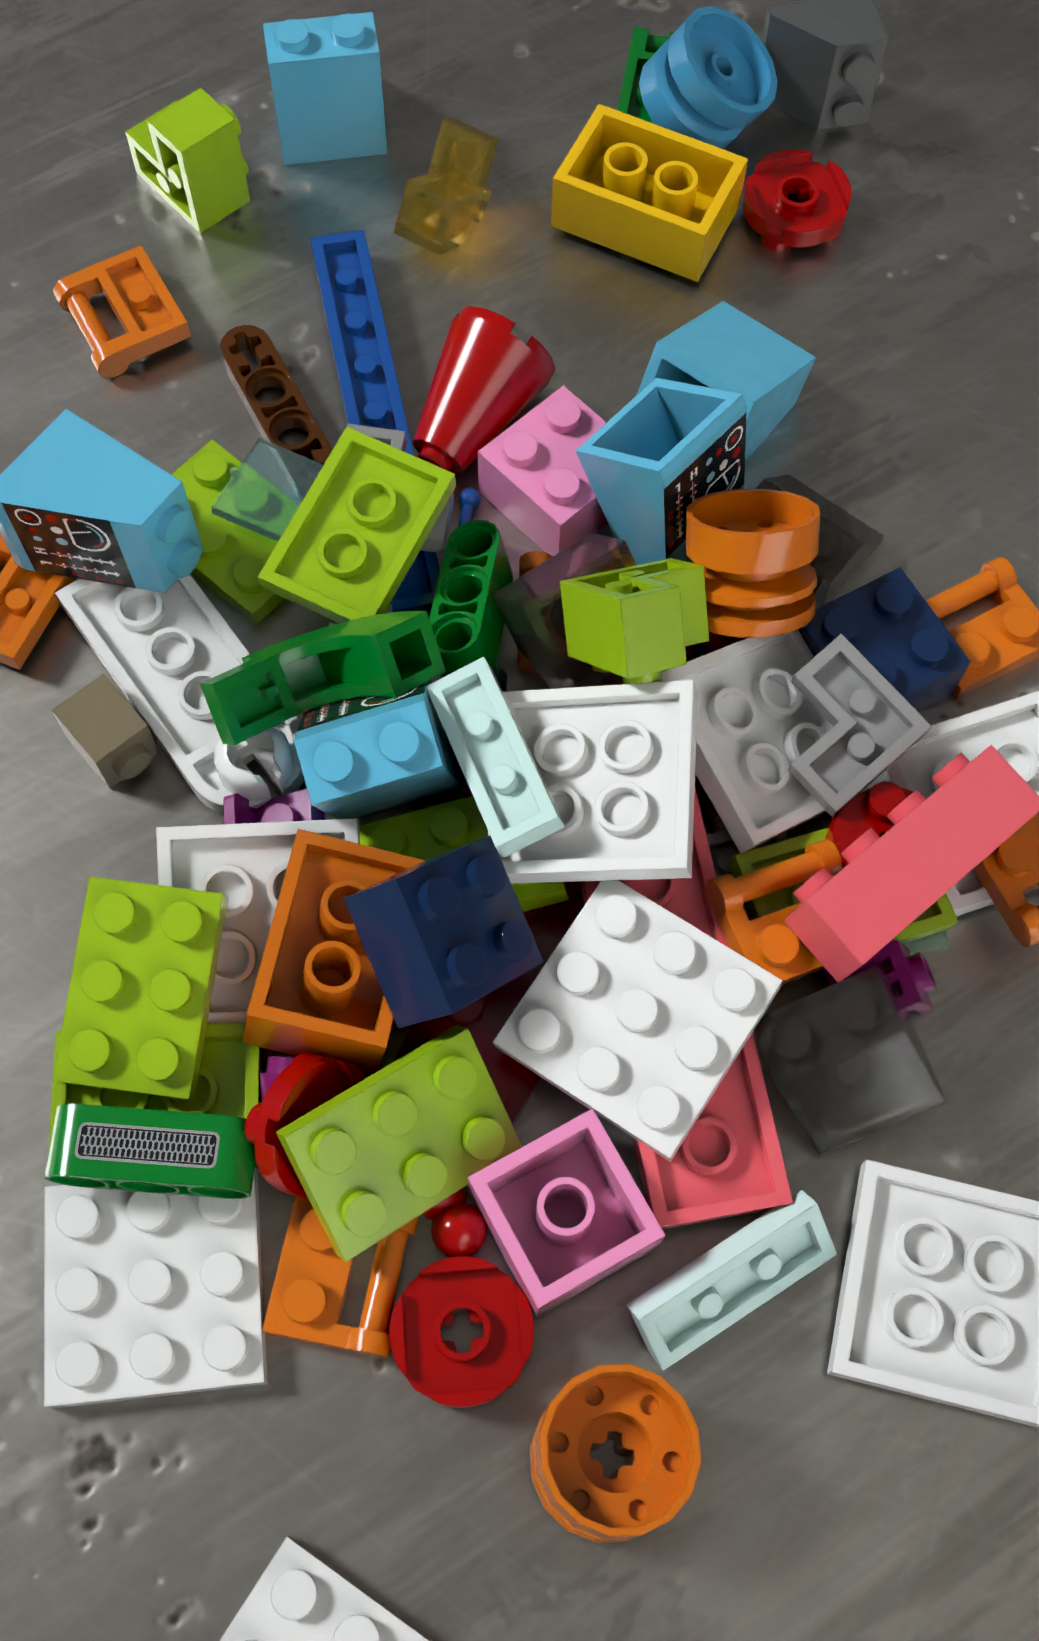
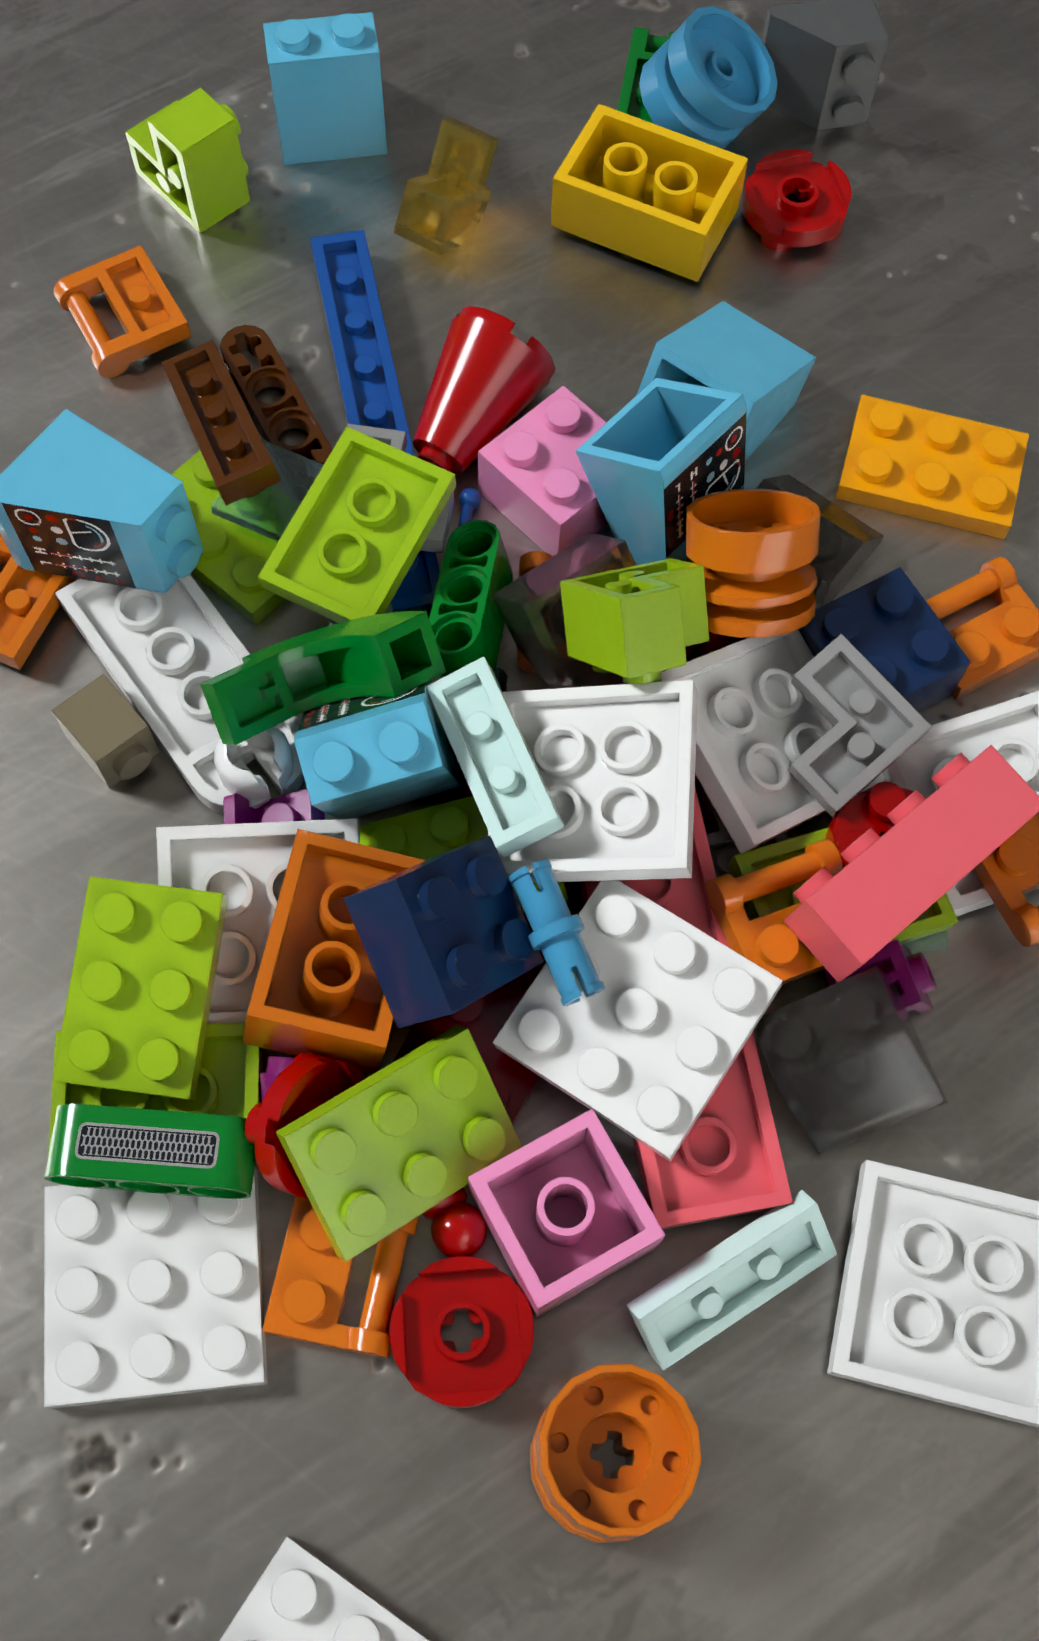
(220, 423): none -> reddish brown plate
(556, 932): none -> dark azure pin
(933, 466): none -> light orange plate

